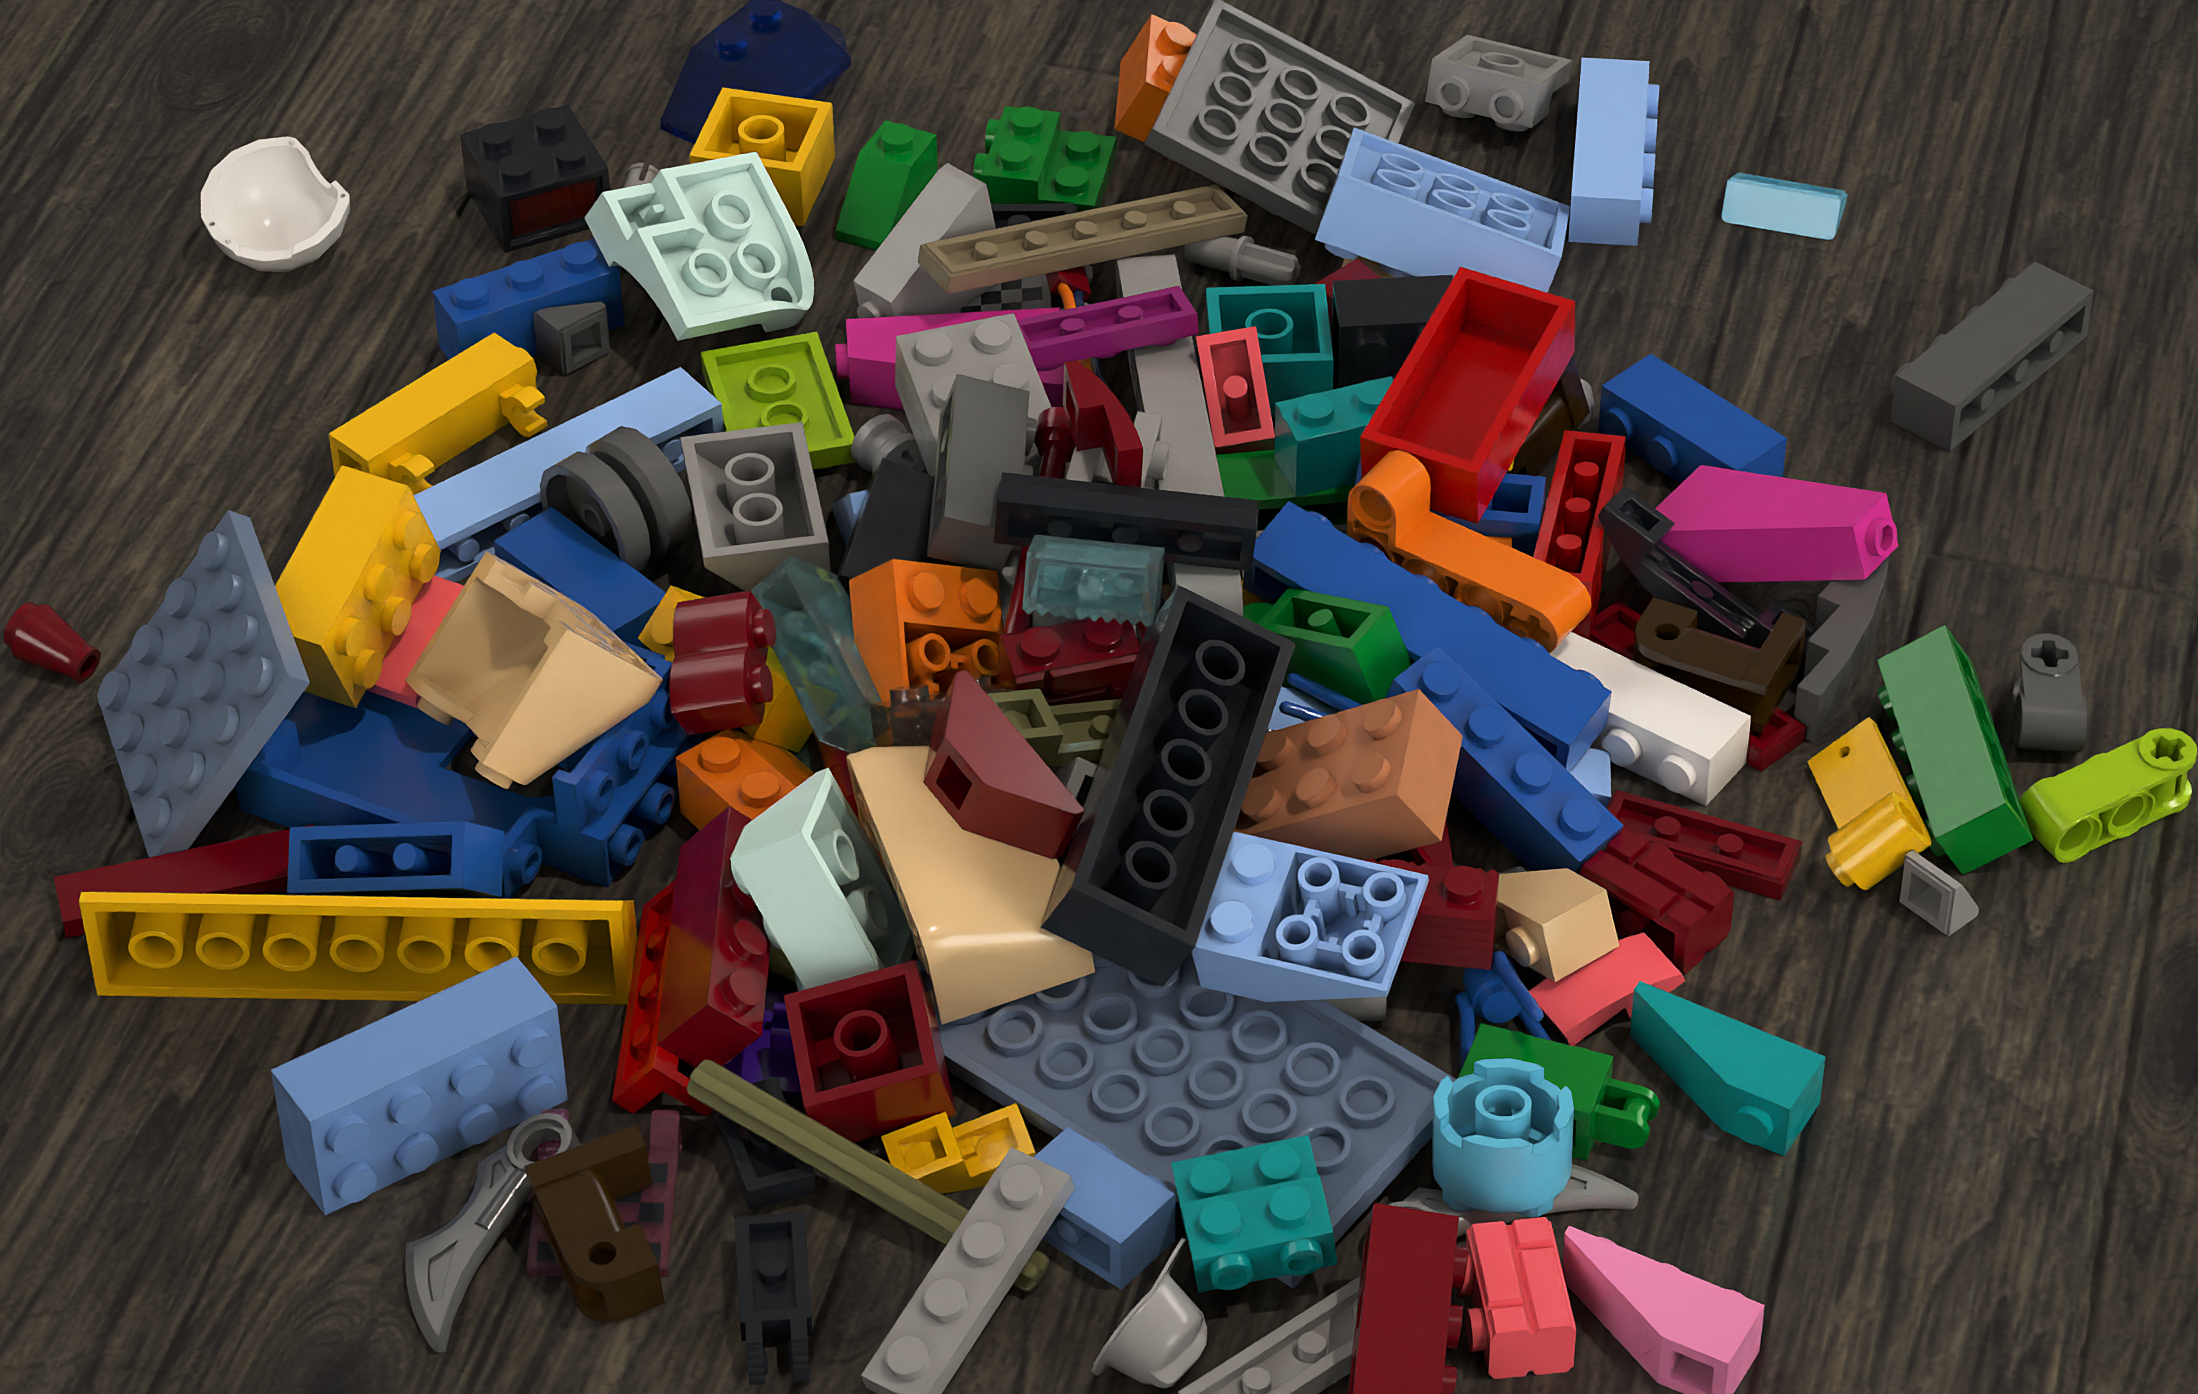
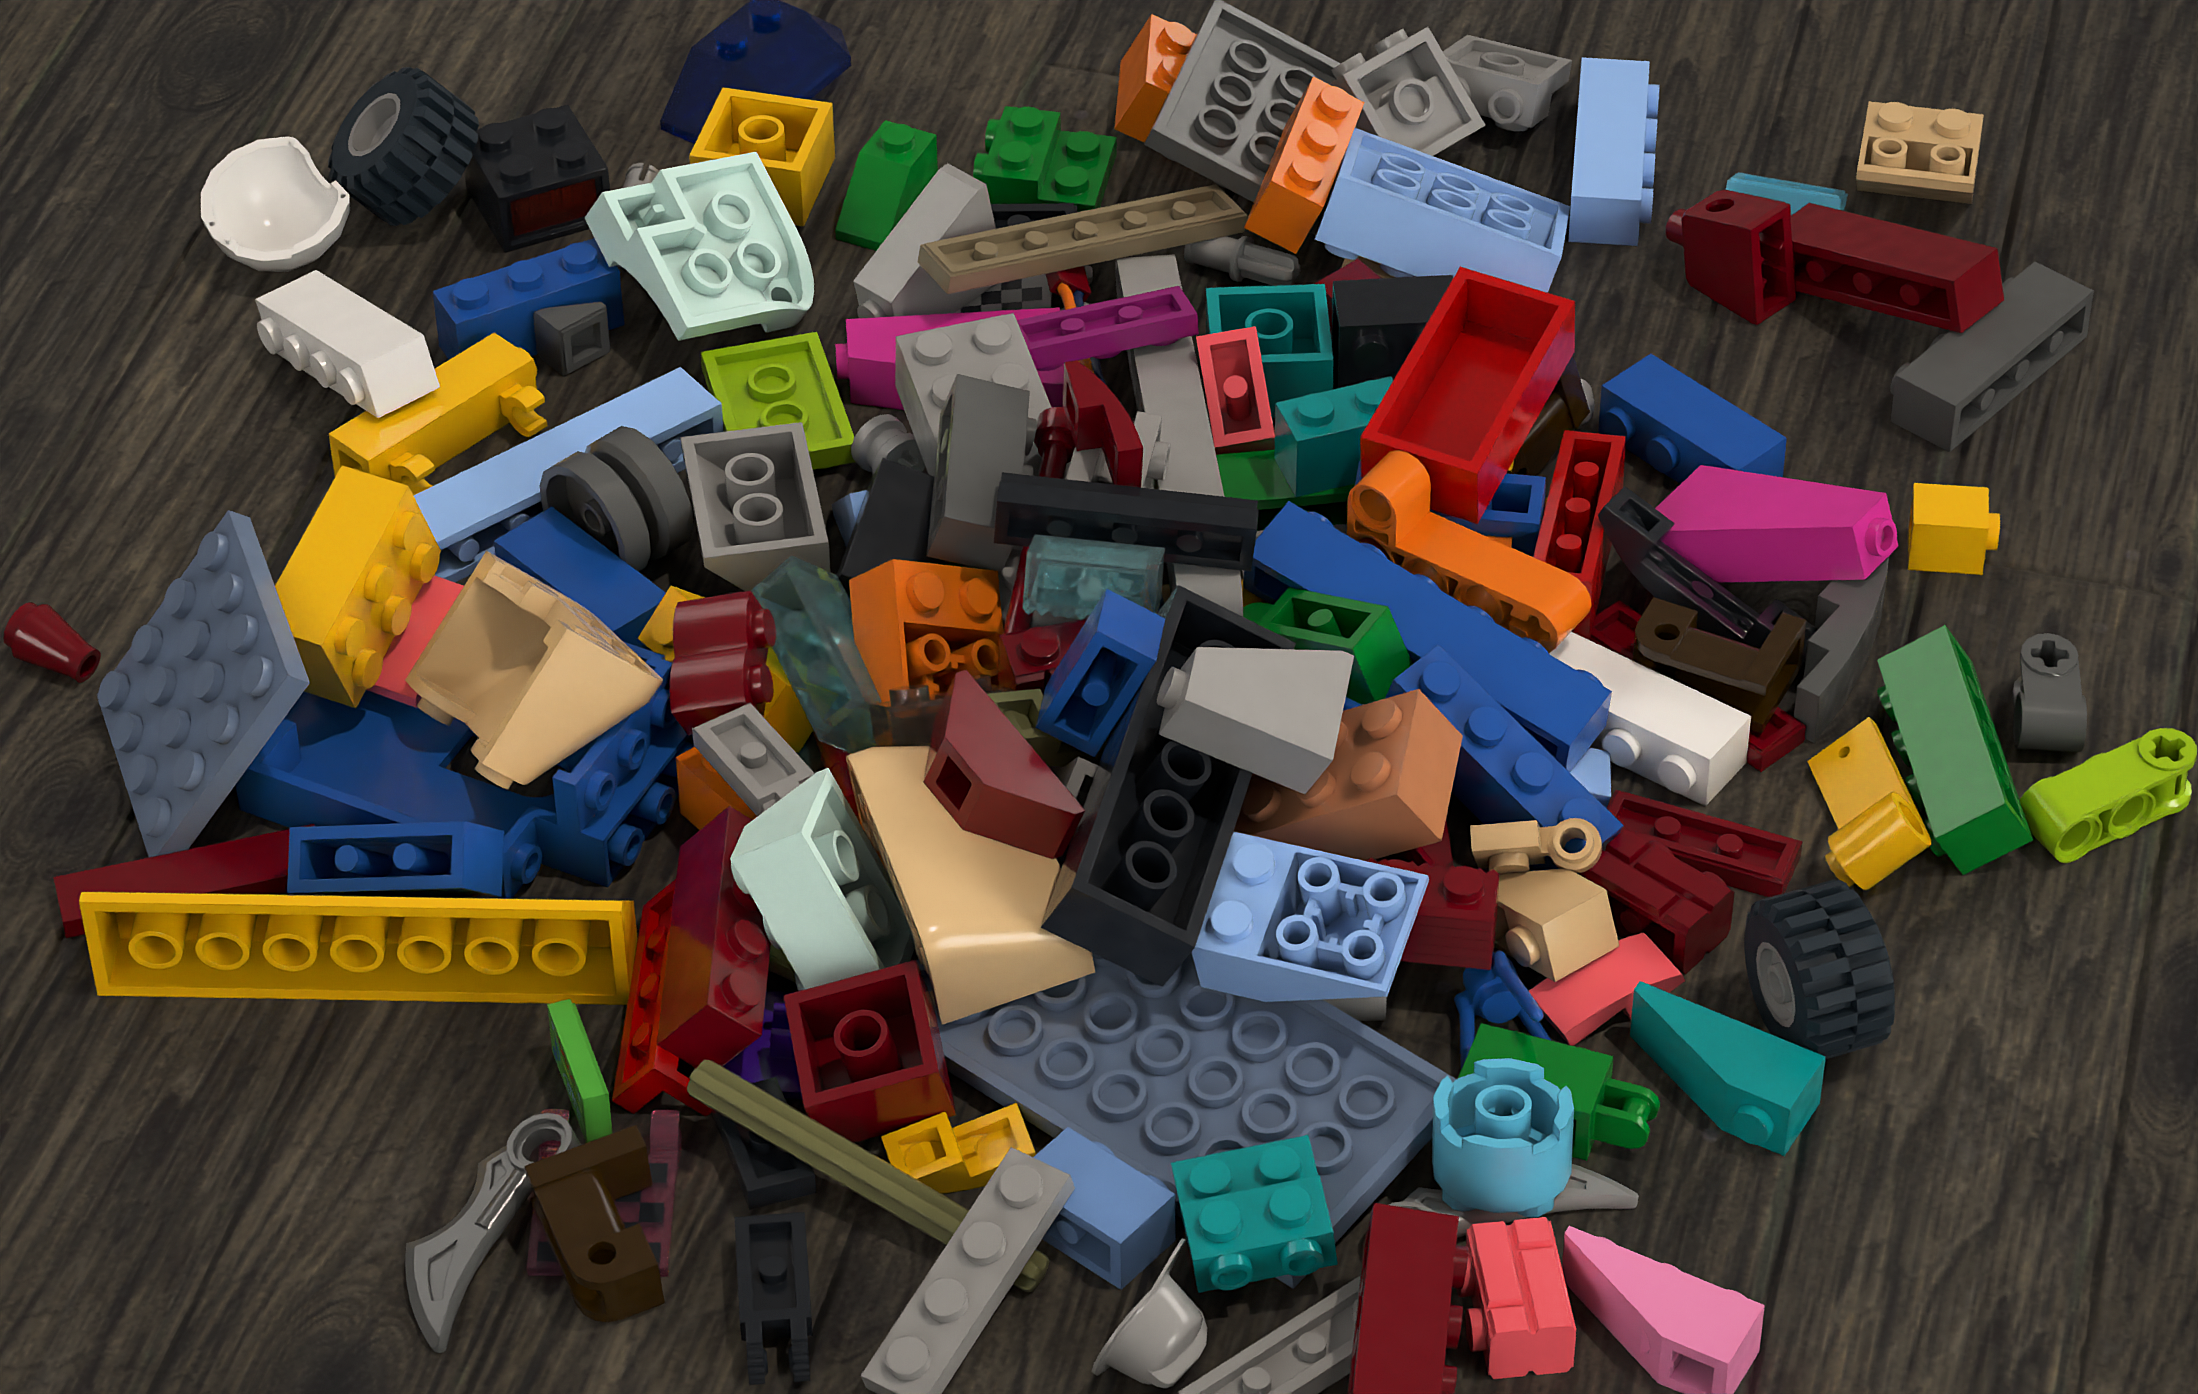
(346, 343): none -> white brick
(403, 146): none -> black wheel
(420, 1085): medium blue brick -> none
(579, 1070): none -> bright green tile
(751, 757): none -> light grey hinge
(1100, 673): none -> blue brick
(1259, 709): none -> light grey slope
(1304, 165): none -> orange brick
(1409, 93): none -> light grey plate
(1517, 845): none -> tan plate
(1738, 252): none -> dark red torso
(1820, 969): none -> black wheel
(1894, 268): none -> dark red brick
(1919, 152): none -> tan slope
(1935, 895): light grey slope -> none
(1950, 528): none -> yellow brick

